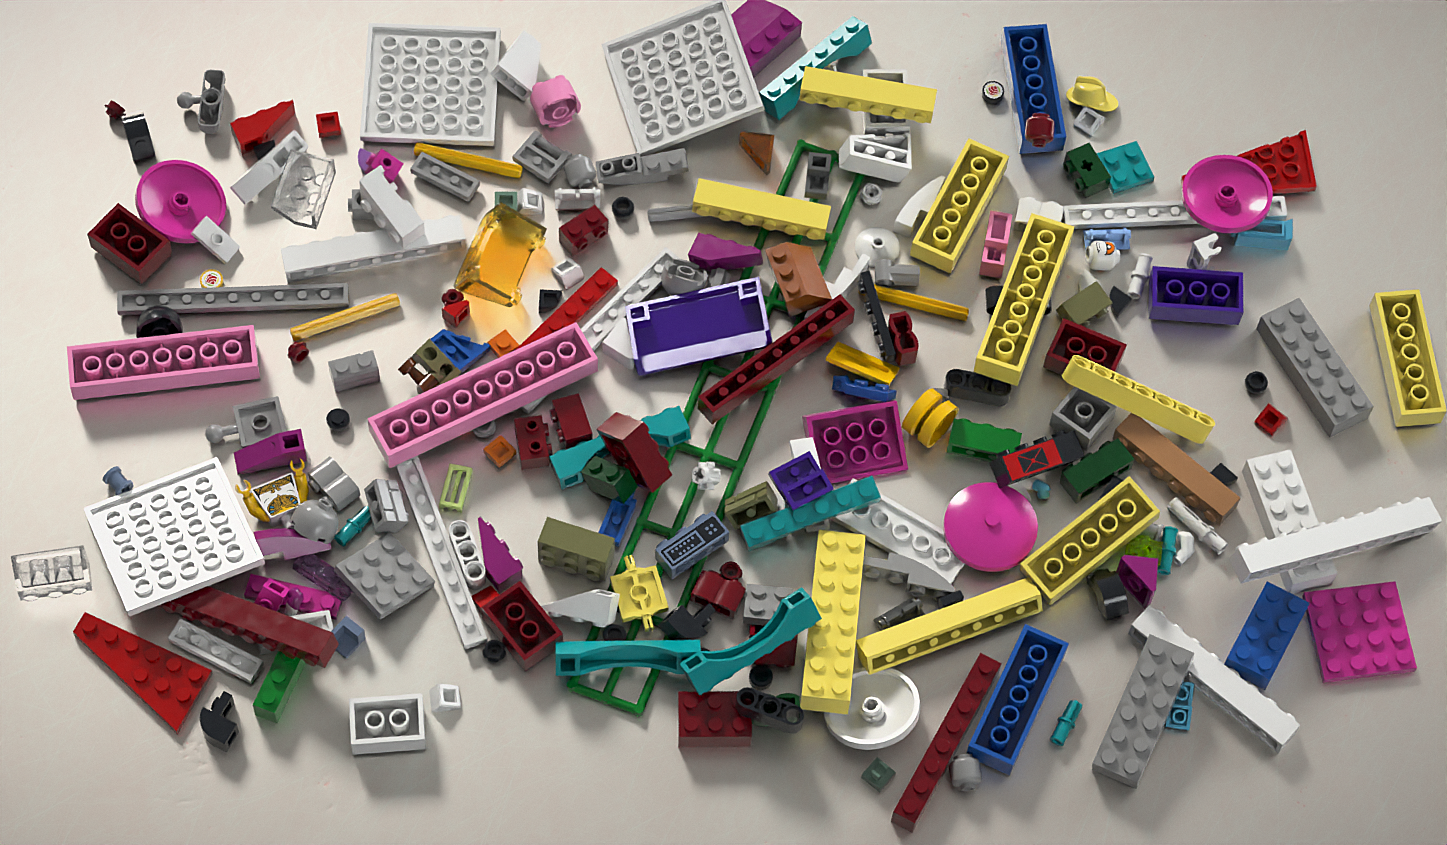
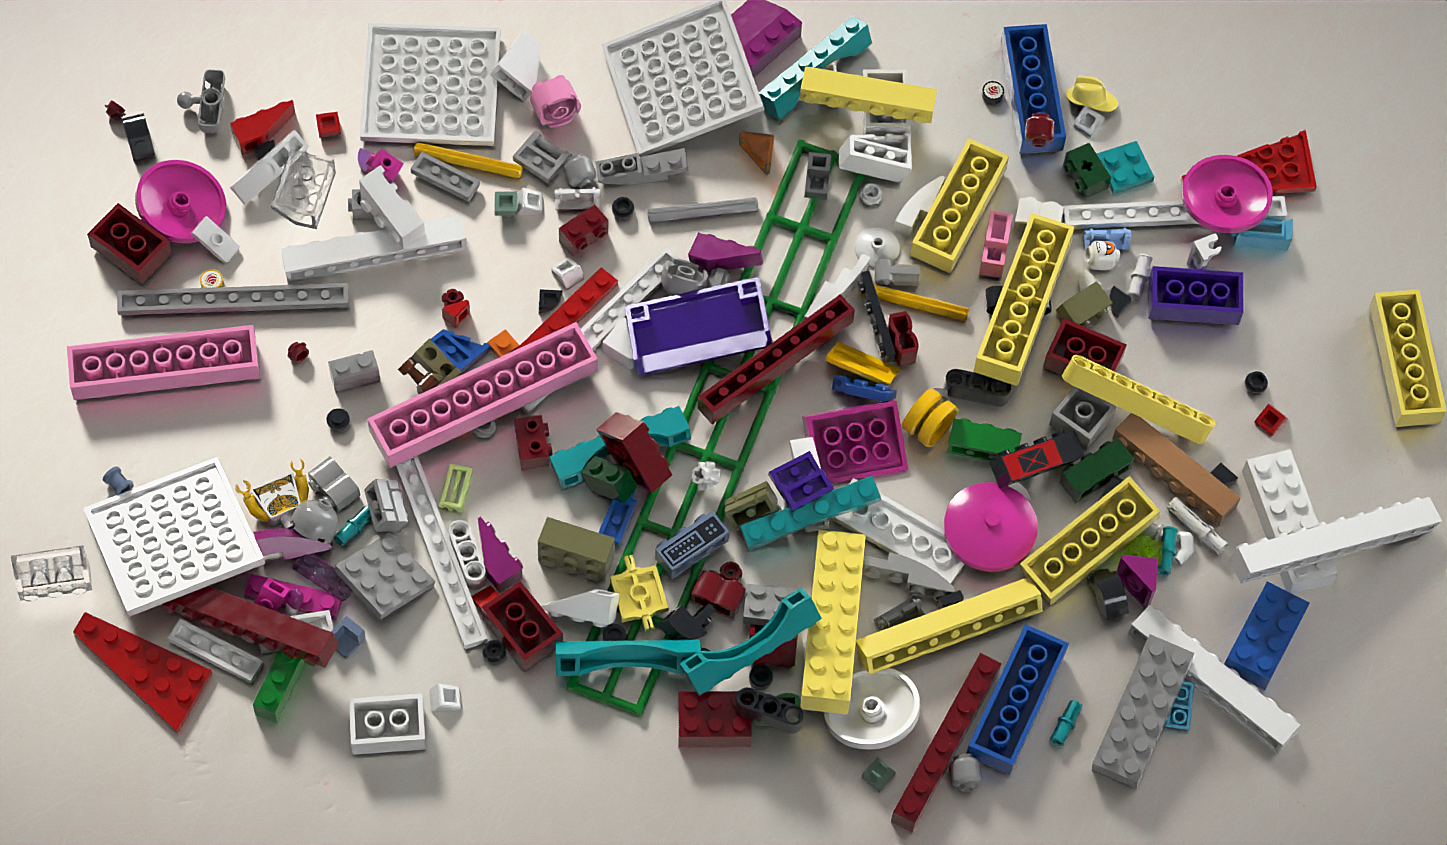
(157, 322): black cylinder -> none
(215, 727): black brick -> none
(245, 417): light grey plate -> none
(271, 452): magenta slope -> none
(345, 316): yellow axle -> none
(499, 256): clear yellow windscreen -> none
(499, 451): orange plate -> none
(571, 420): dark red brick -> none
(761, 209): light yellow brick -> none
(797, 277): dark orange slope -> none
(1037, 485): medium azure arm -> none
(1314, 367): light grey brick -> none
(1359, 632): dark pink plate -> none

